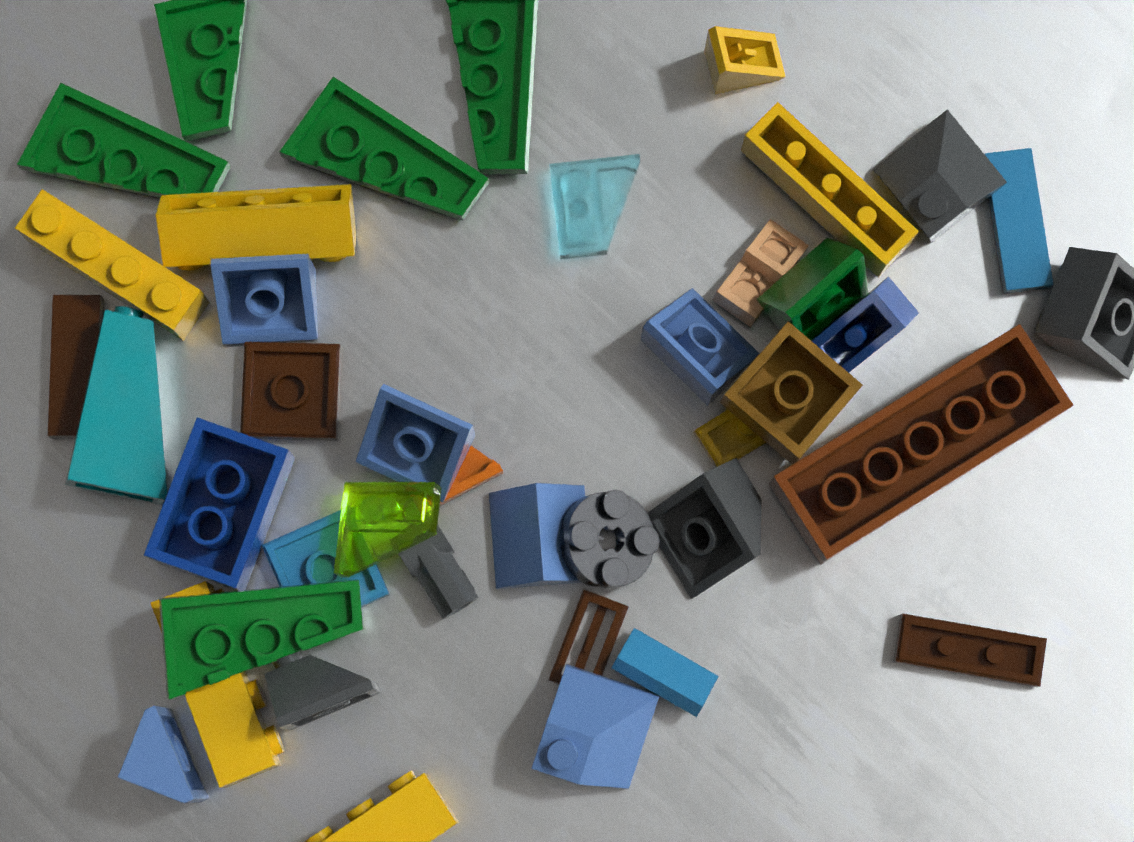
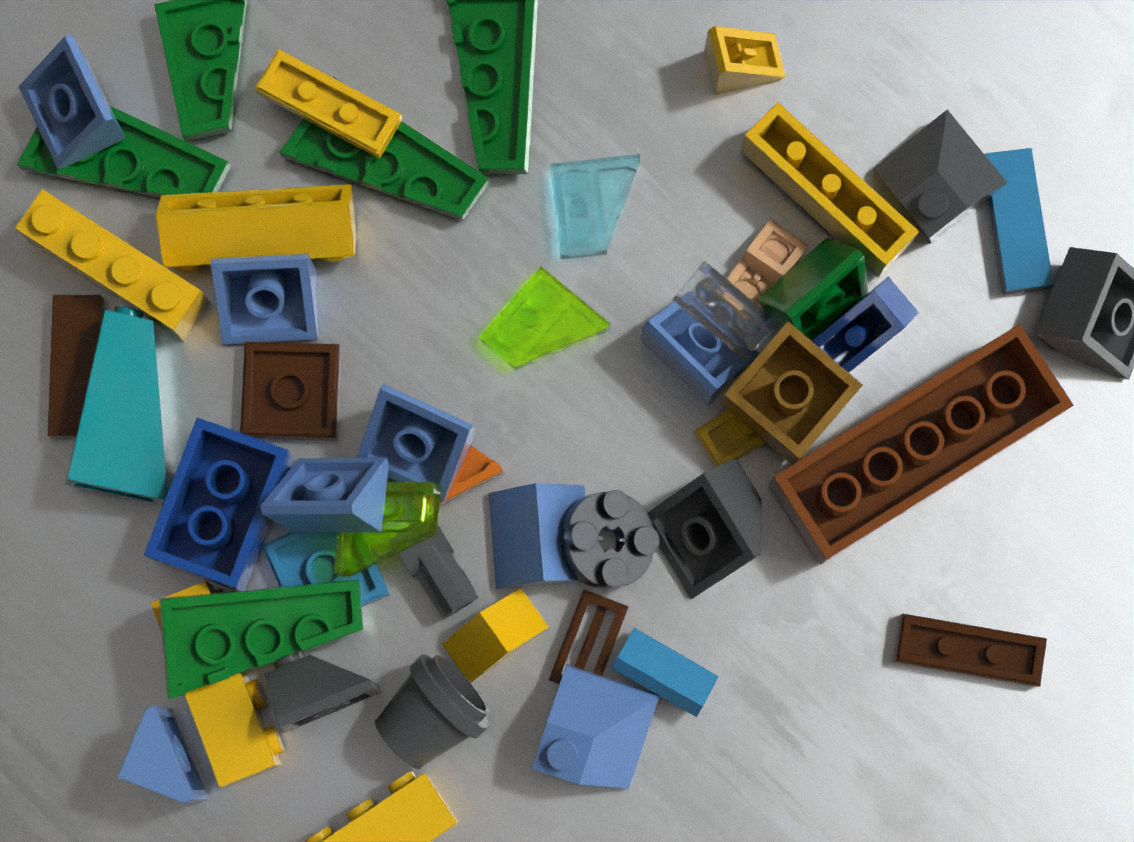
(70, 105): none -> medium blue slope
(328, 103): none -> yellow tile
(330, 496): none -> medium blue slope
(432, 712): none -> dark grey piece
(494, 634): none -> yellow slope
(541, 322): none -> clear neon green wing
(725, 311): none -> clear plate

